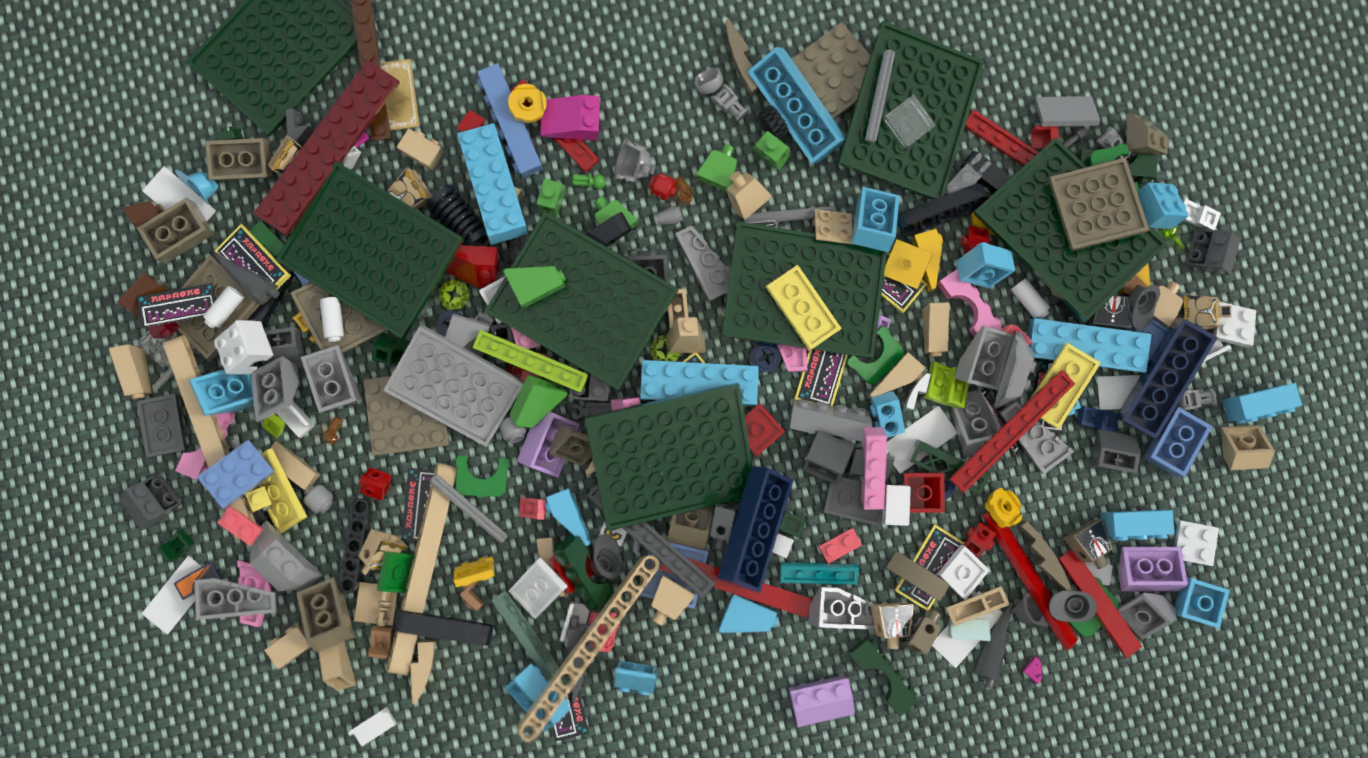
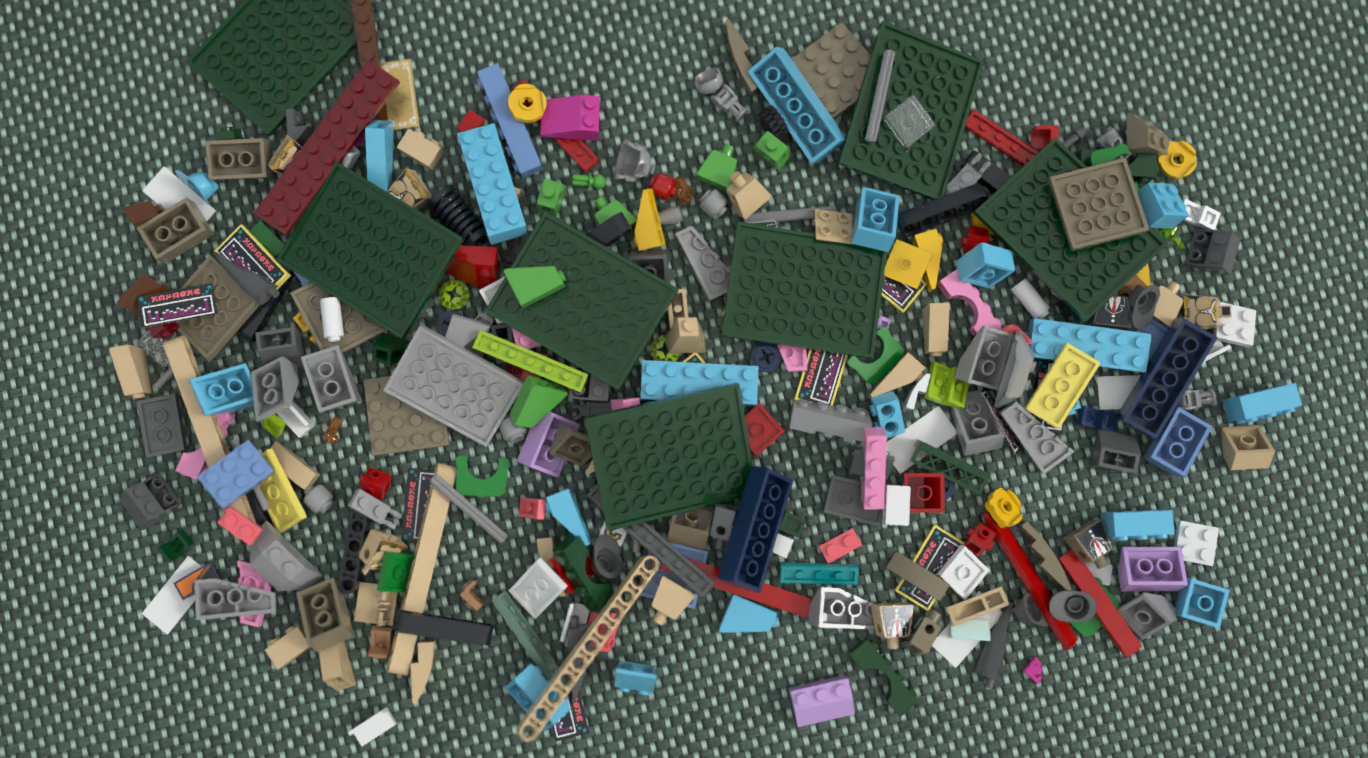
(223, 307): white brick -> none
(242, 346): white piece -> none
(258, 499): light yellow plate -> none
(373, 508): none -> light grey hinge
(380, 153): none -> medium azure slope
(474, 571): yellow plate -> none
(648, 226): none -> yellow slope
(713, 203): none -> light grey head
(803, 307): light yellow tile -> none
(828, 458): dark grey slope -> none
(1012, 431): red tile -> none
(1067, 111): light grey tile -> none
(1187, 160): none -> yellow plate

